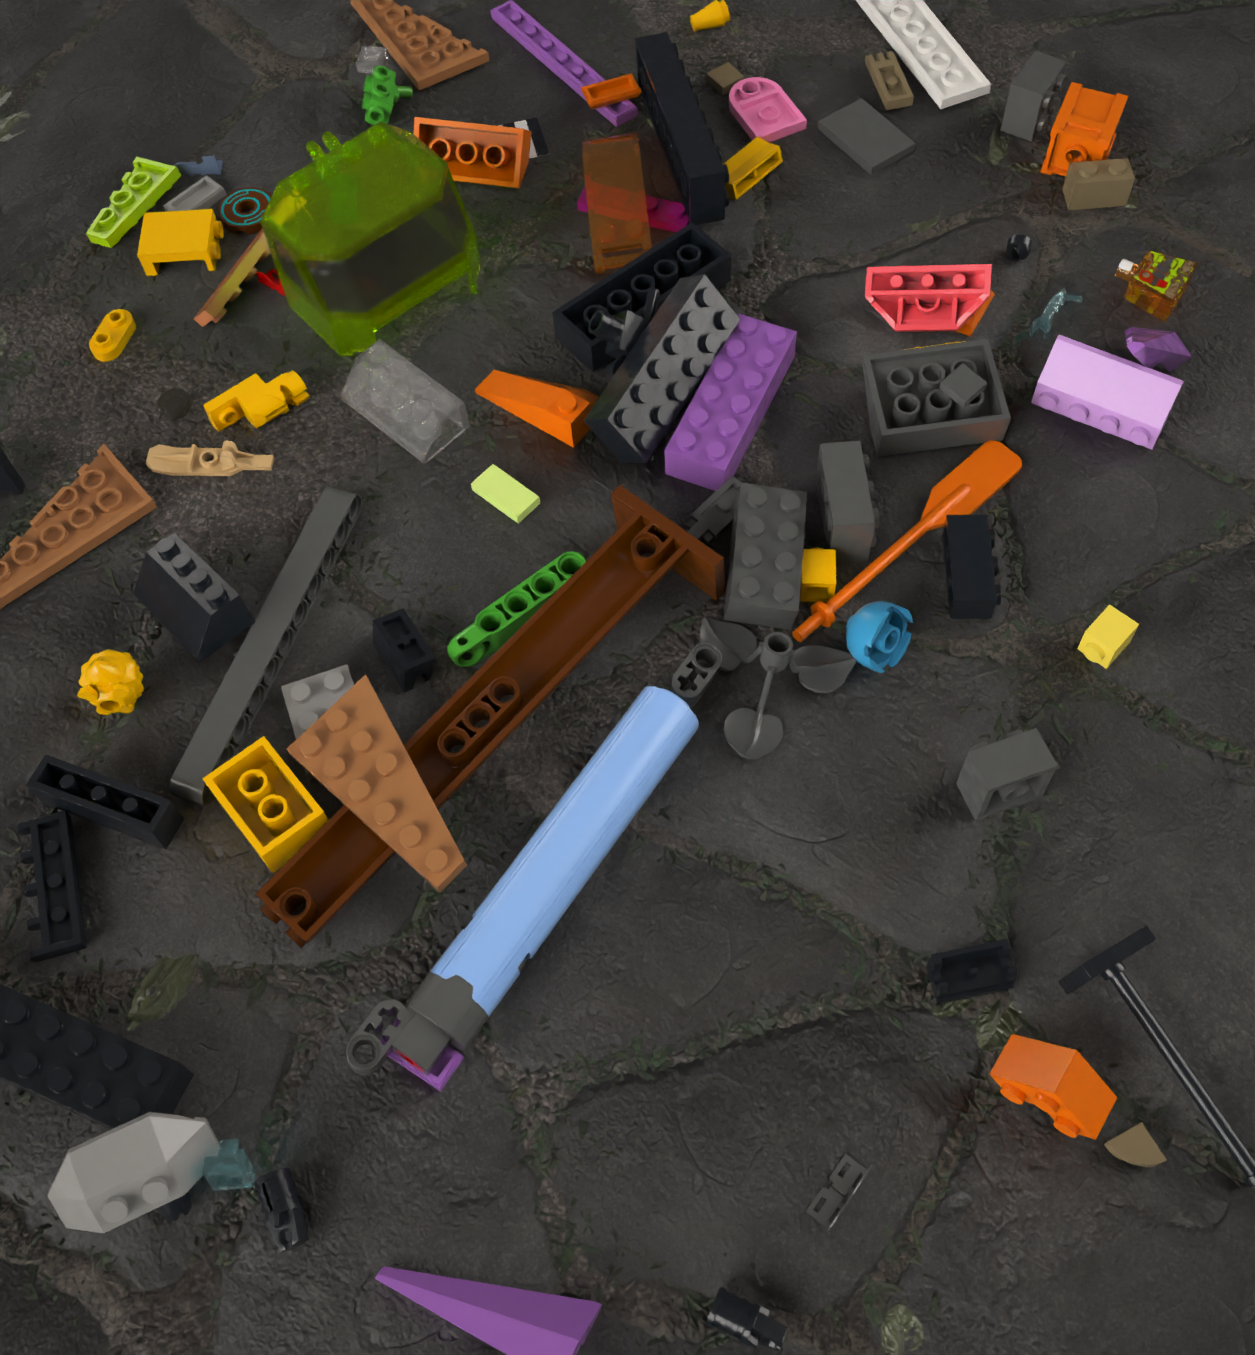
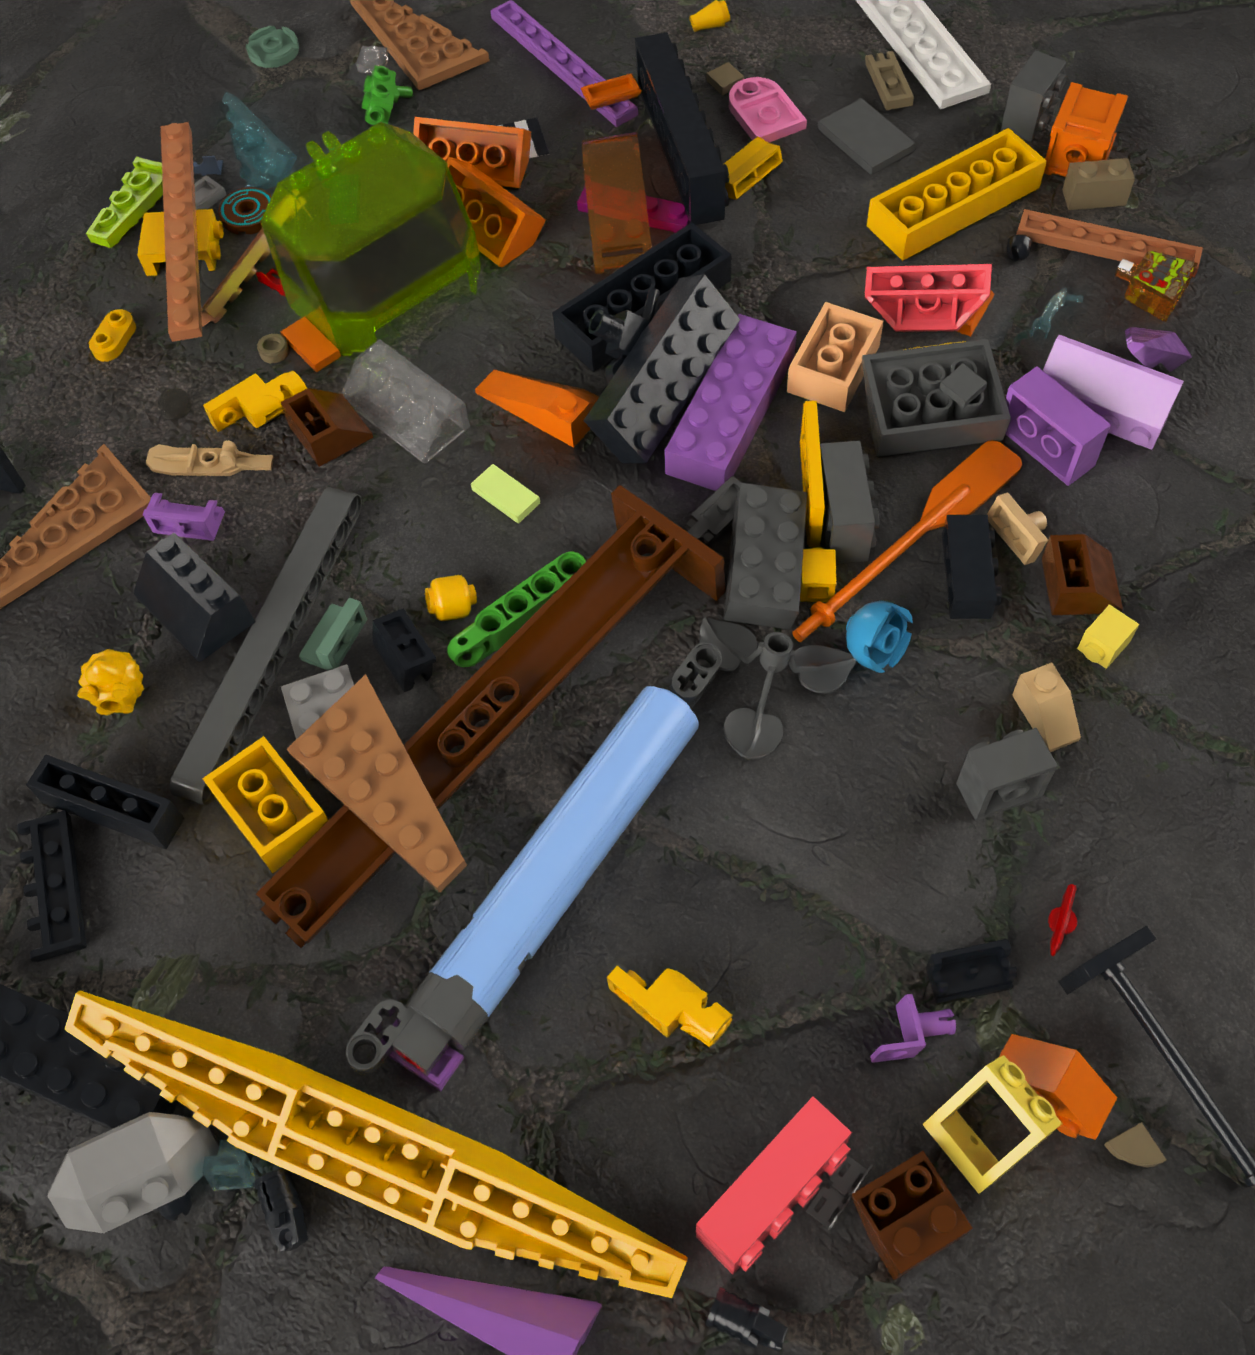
(180, 233): none -> nougat plate
(183, 519): none -> medium lavender hinge
(262, 153): none -> clear light blue wedge
(272, 47): none -> sand green tile
(273, 348): none -> dark tan tile
(311, 344): none -> orange tile
(325, 424): none -> reddish brown slope
(334, 635): none -> sand green panel
(374, 1149): none -> yellow wedge
(450, 597): none -> yellow head
(500, 220): none -> orange slope
(670, 1002): none -> yellow plate
(772, 1185): none -> coral brick
(812, 473): none -> yellow tile
(831, 356): none -> light nougat brick
(910, 1215): none -> reddish brown slope
(914, 1029): none -> medium lavender bracket
(955, 193): none -> yellow brick
(964, 1145): none -> light yellow window
(1017, 528): none -> tan tile
(1048, 706): none -> tan slope
(1054, 426): none -> medium lavender brick
(1062, 919): none -> red piece
(1079, 576): none -> reddish brown slope
(1099, 240): none -> nougat plate

